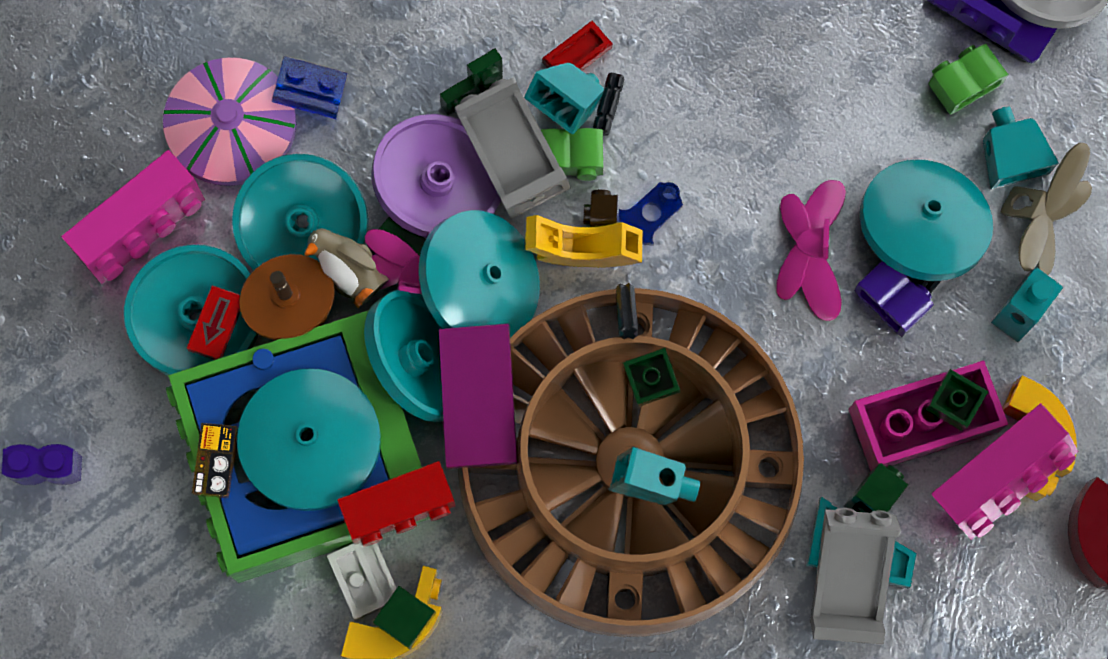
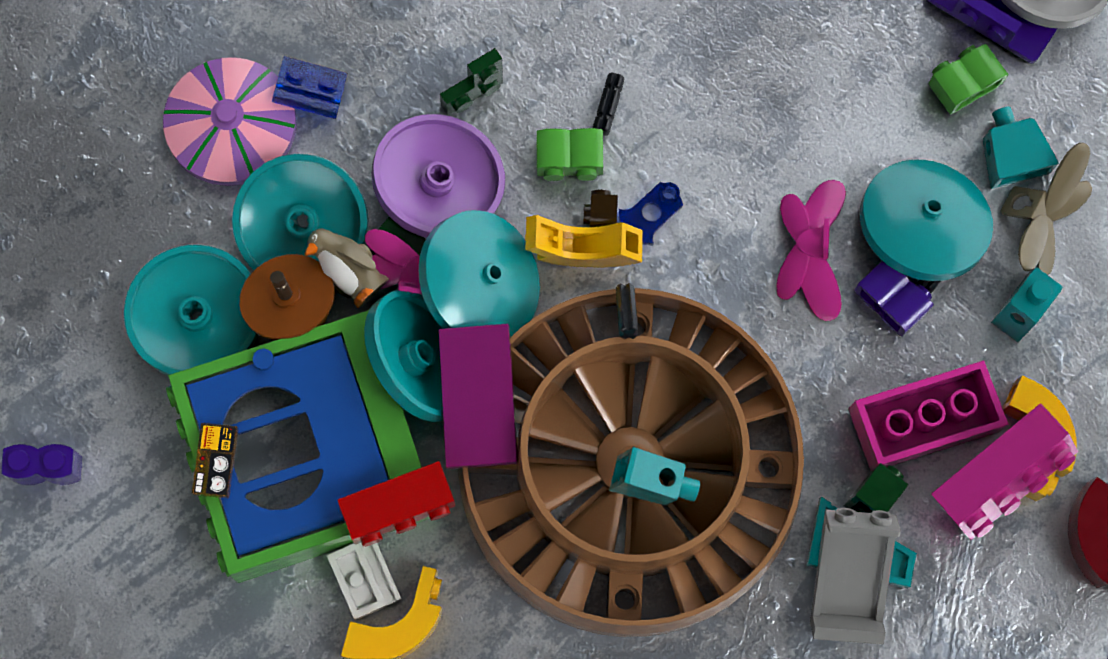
(135, 217): dark pink brick -> none
(215, 324): red tile -> none
(313, 471): teal dish -> none
(404, 617): dark green piece -> none
(511, 147): light grey panel -> none
(565, 95): teal torso -> none
(580, 48): red tile -> none
(651, 377): dark green piece -> none
(956, 400): dark green piece -> none

